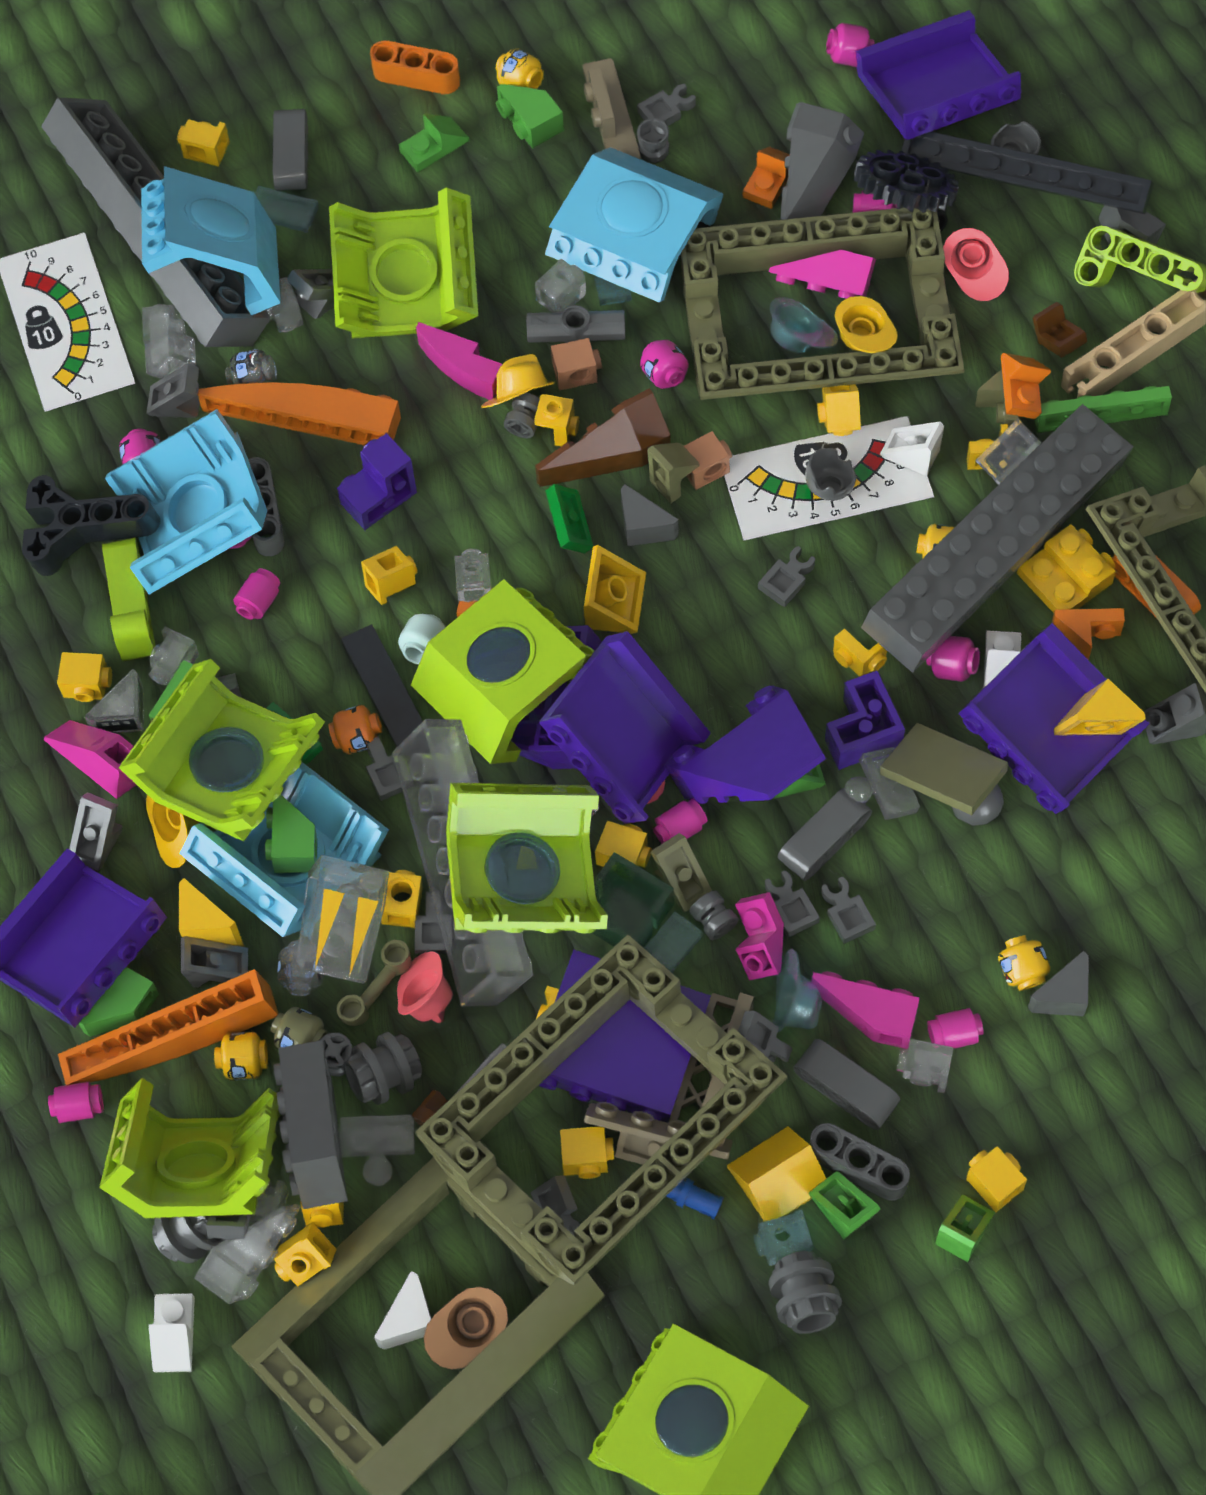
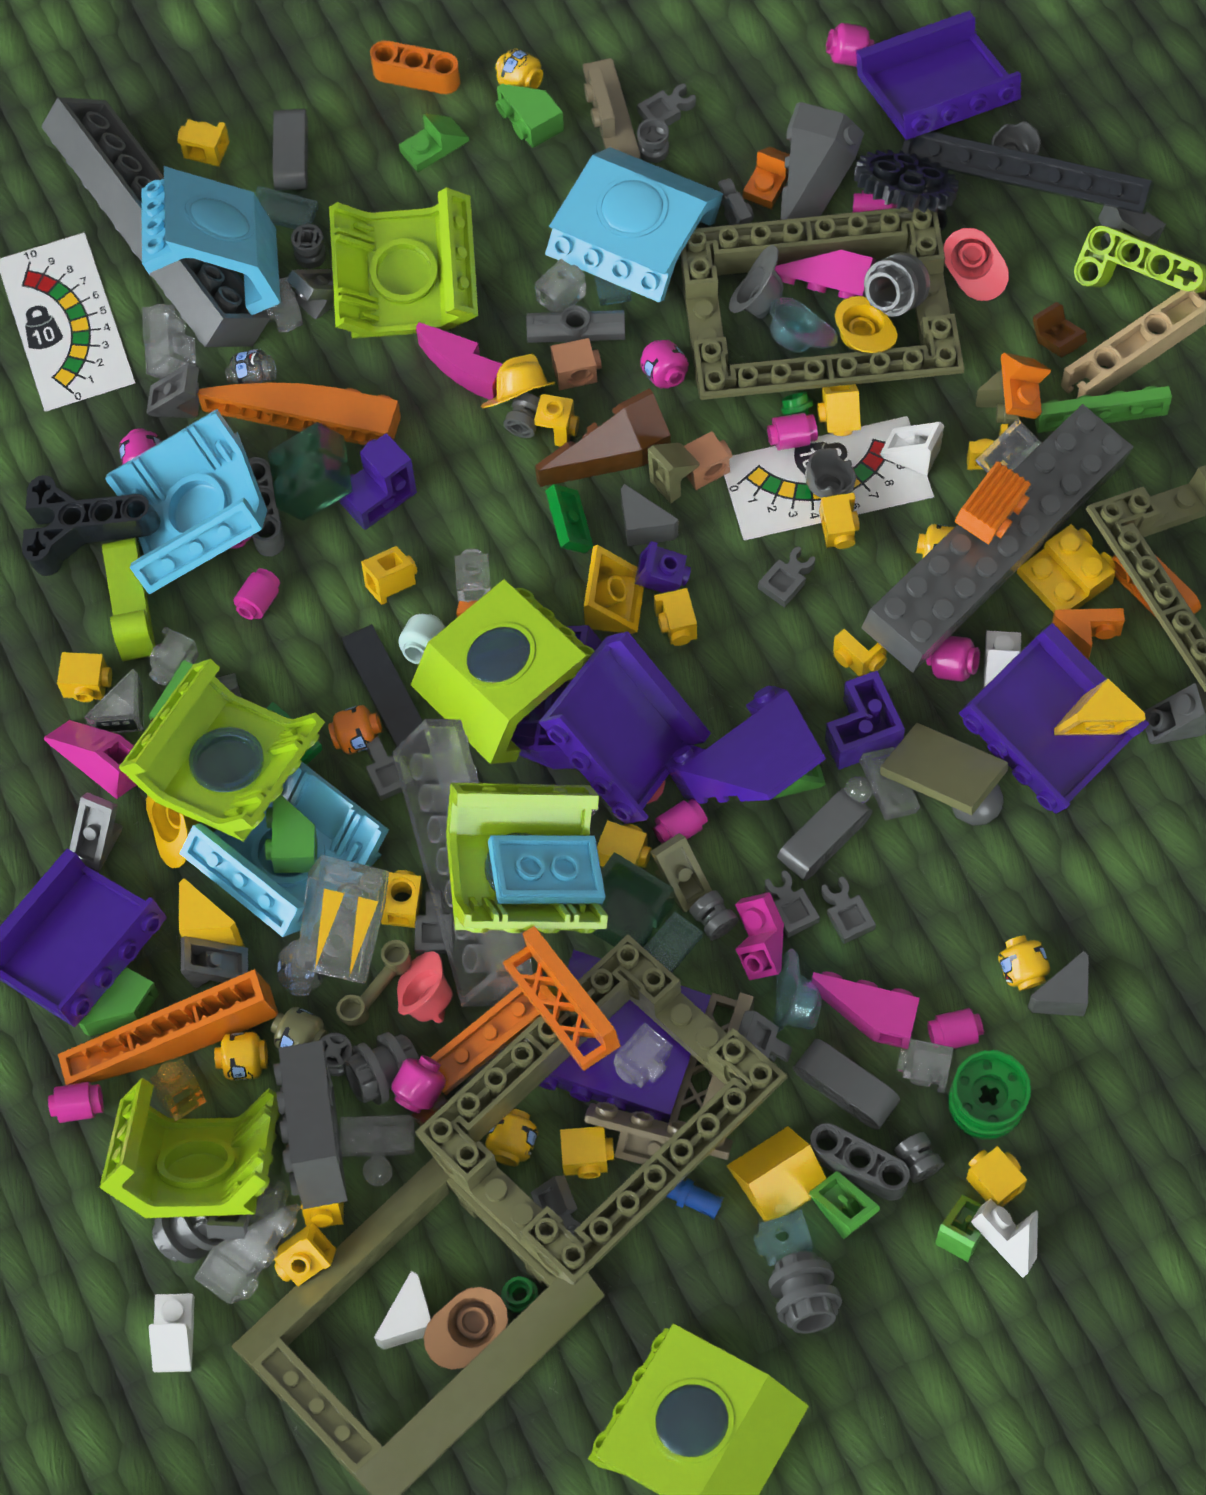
(172, 1080): none -> clear yellow brick
(308, 246): none -> dark grey wheel
(309, 471): none -> clear green piece
(418, 1084): none -> dark pink head
(488, 1036): none -> orange fence
(512, 1138): none -> yellow head
(515, 1286): none -> green plate
(546, 869): none -> medium azure tile
(571, 990): none -> orange fence
(642, 1057): none -> clear brick
(661, 569): none -> dark purple brick
(676, 616): none -> yellow brick
(735, 208): none -> dark grey plate
(760, 286): none -> dark grey piece
(792, 431): none -> dark pink brick
(796, 403): none -> green plate
(839, 520): none -> yellow brick
(897, 284): none -> dark grey piece
(919, 1157): none -> dark grey wheel
(993, 503): none -> orange brick
(995, 1075): none -> green wheel
(1013, 1242): none -> white slope

